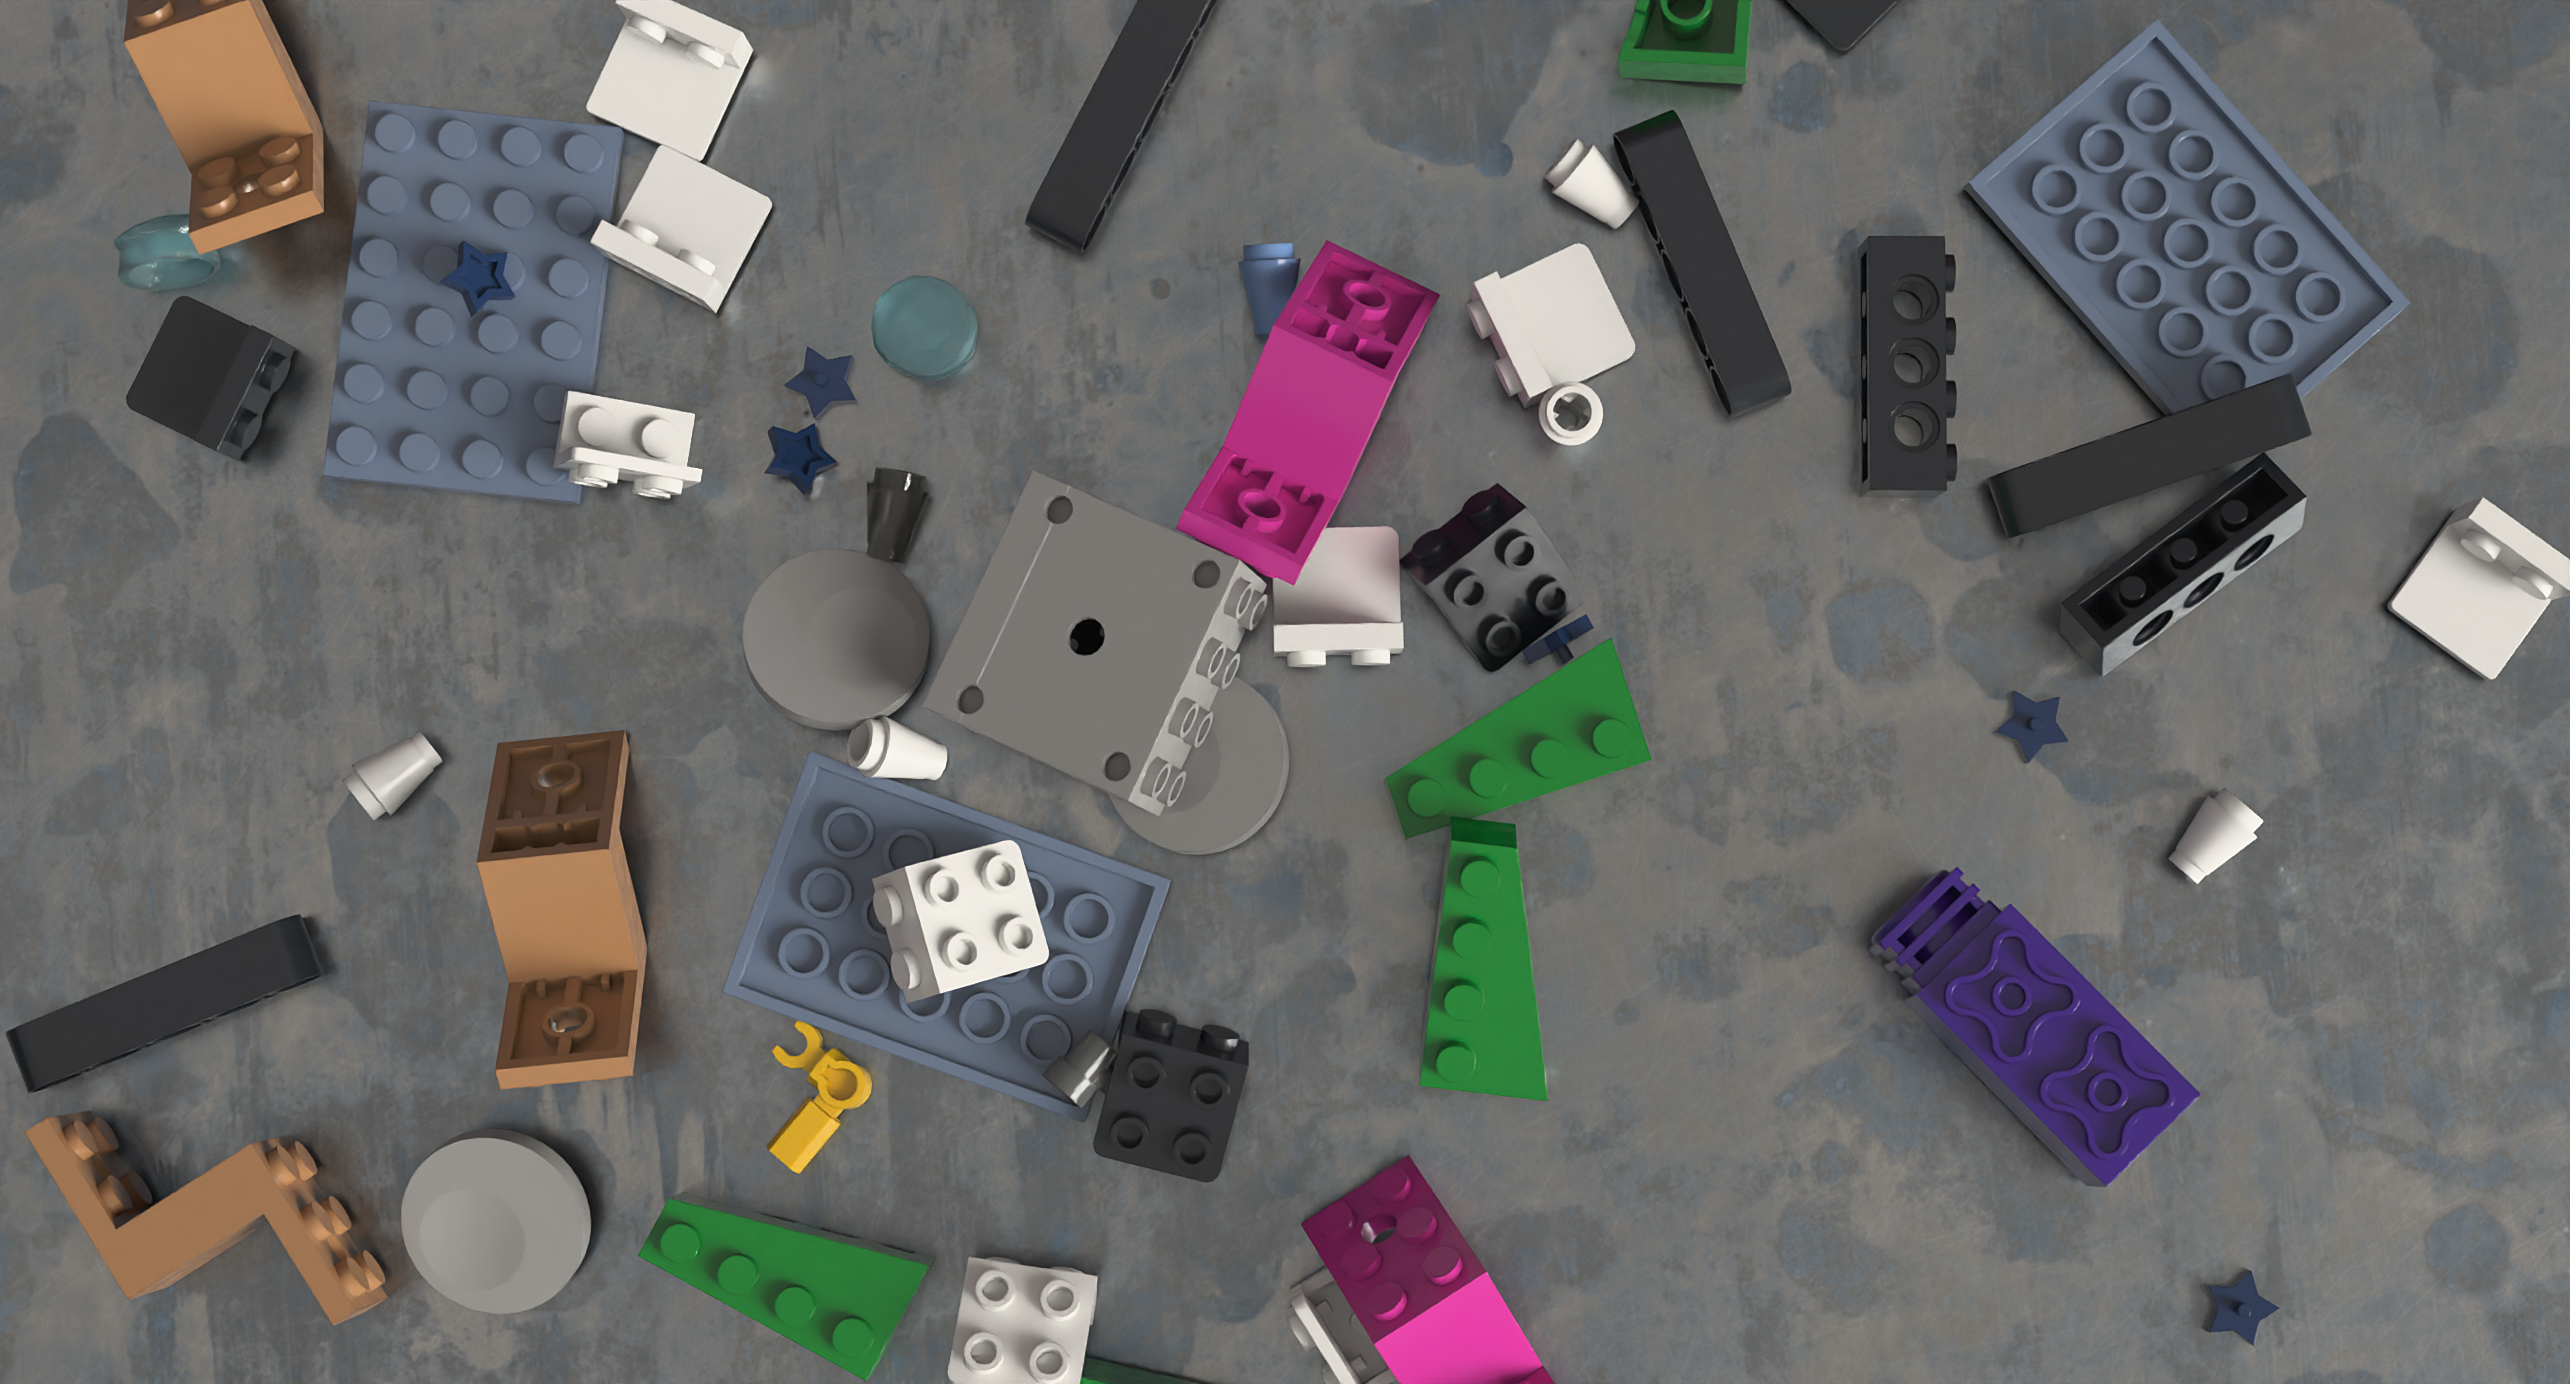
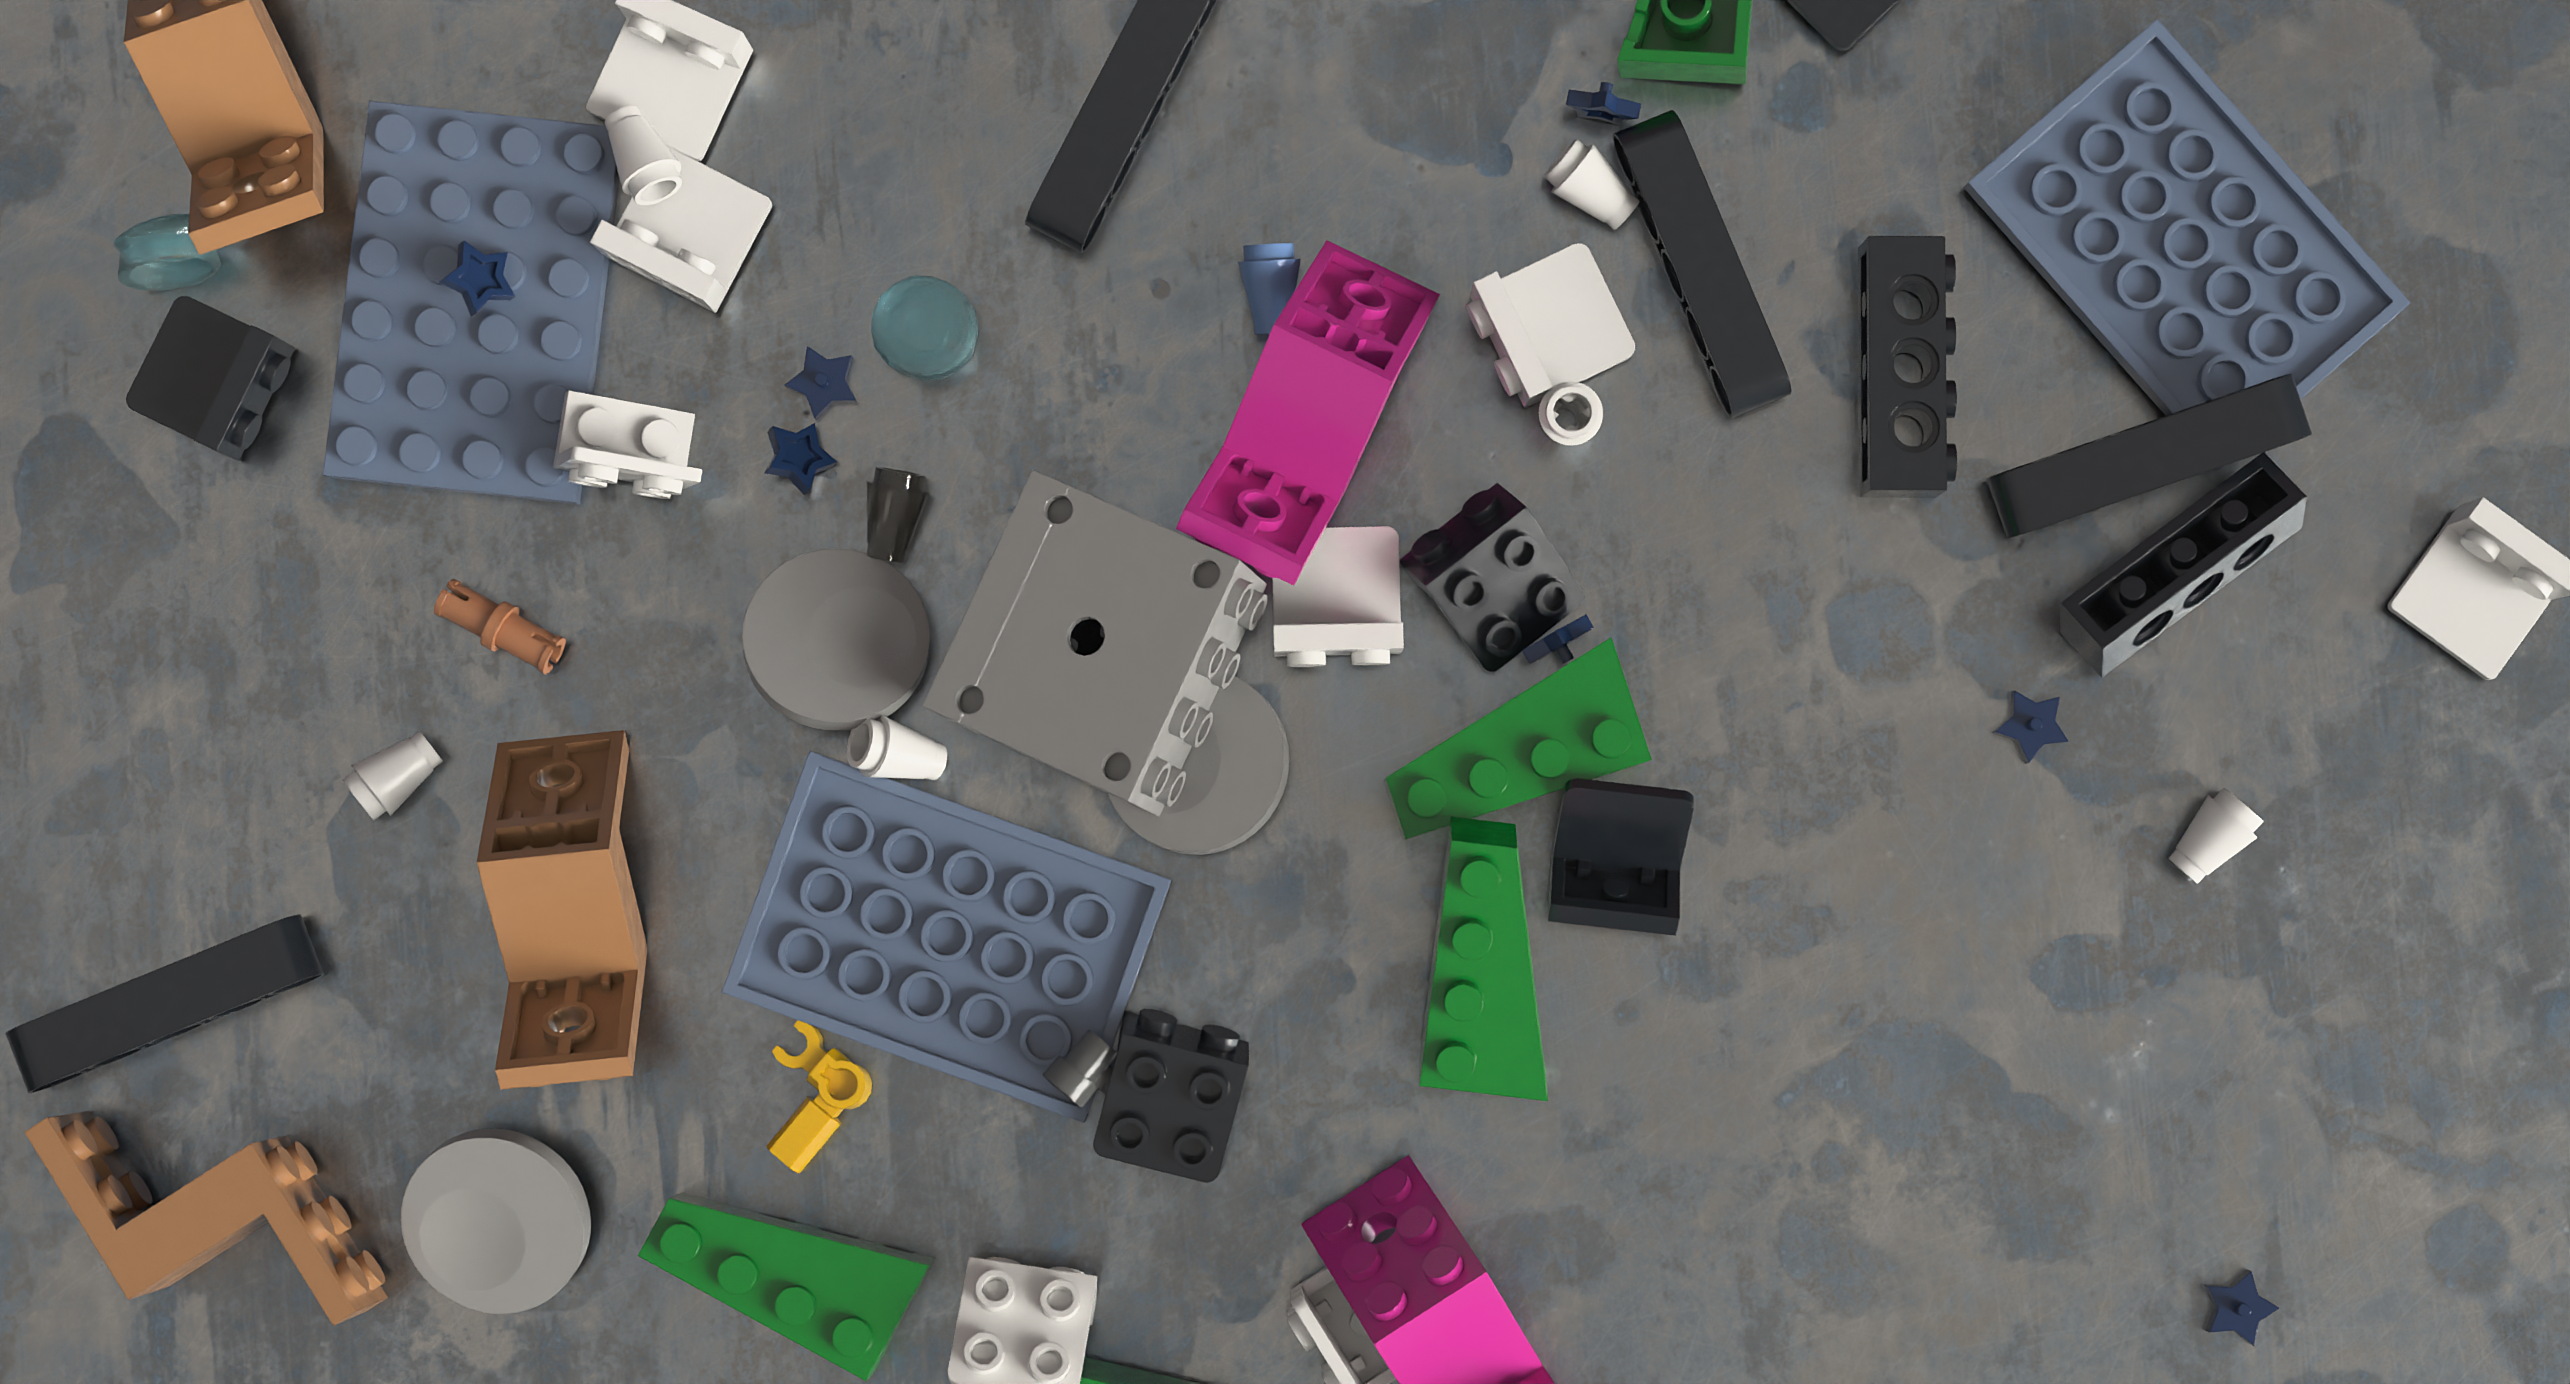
(499, 626): none -> nougat pin
(642, 158): none -> white cone
(960, 920): white bracket -> none
(1603, 105): none -> dark blue piece
(1619, 856): none -> black bracket
(2031, 1027): dark purple piece -> none

